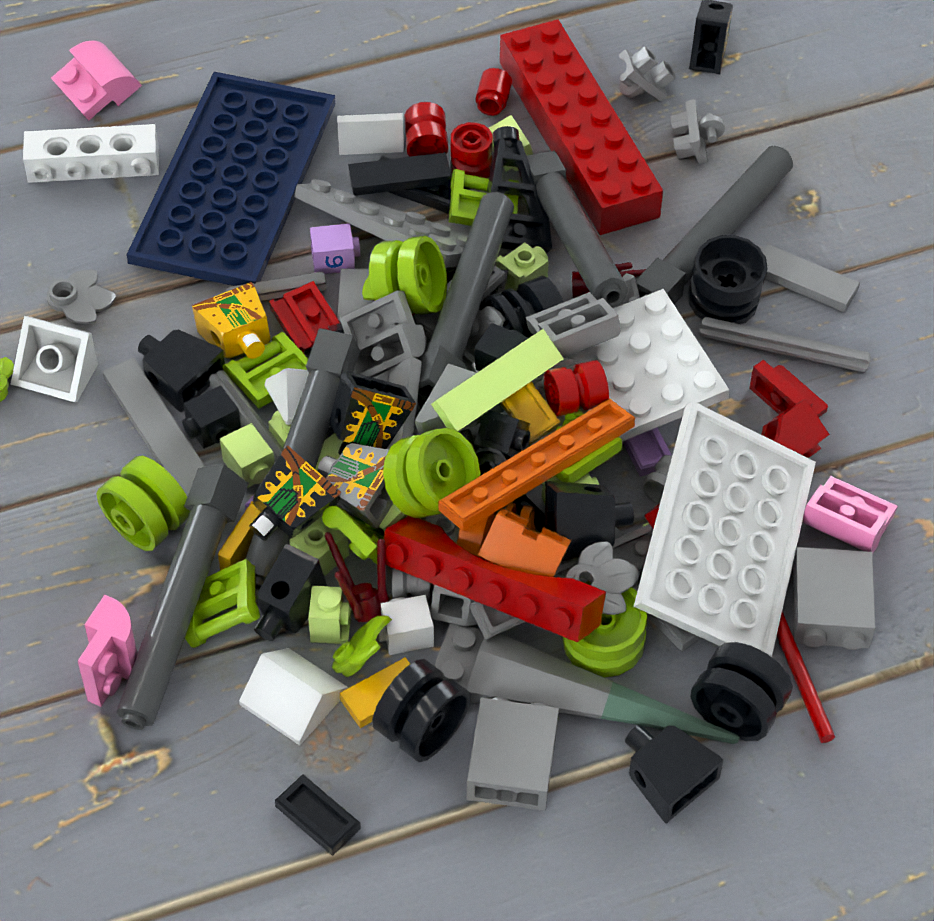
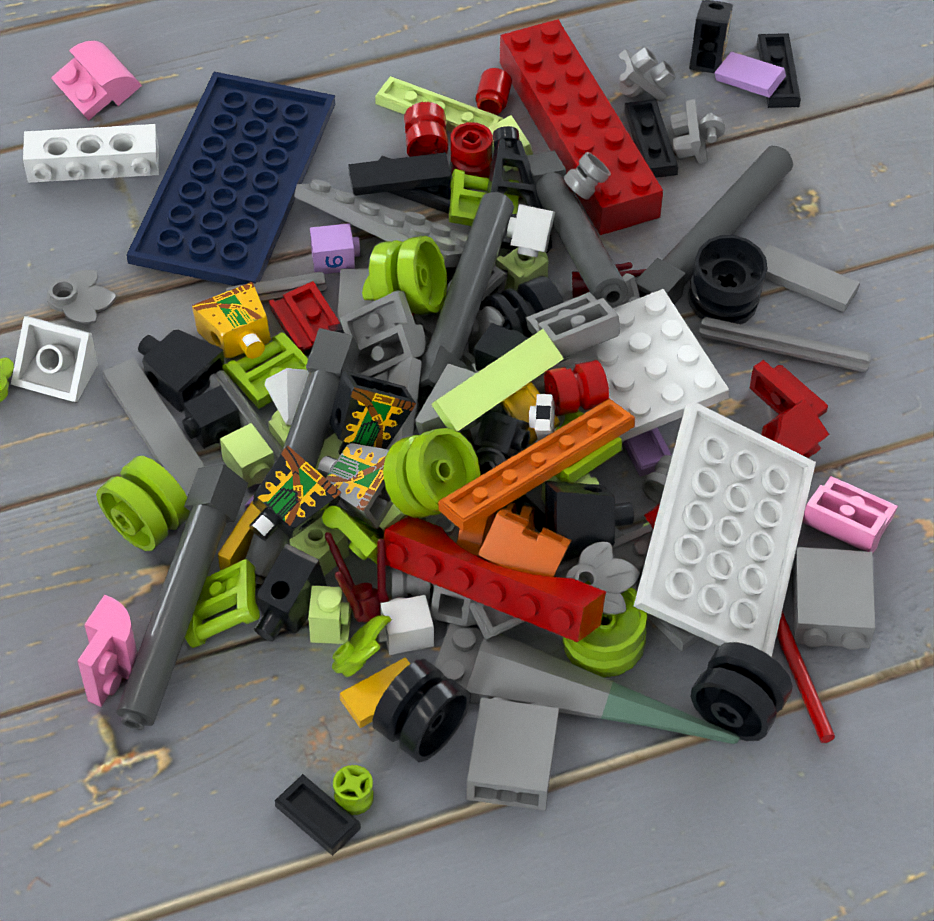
(290, 693): white slope -> none
(356, 780): none -> lime wheel
(370, 133): white slope -> none
(400, 95): none -> yellowish green tile
(530, 230): none -> white brick
(542, 415): none -> white plate
(587, 175): none -> light grey wheel
(651, 137): none -> black tile
(671, 768): black torso -> none
(750, 74): none -> lavender tile
(777, 51): none -> black tile

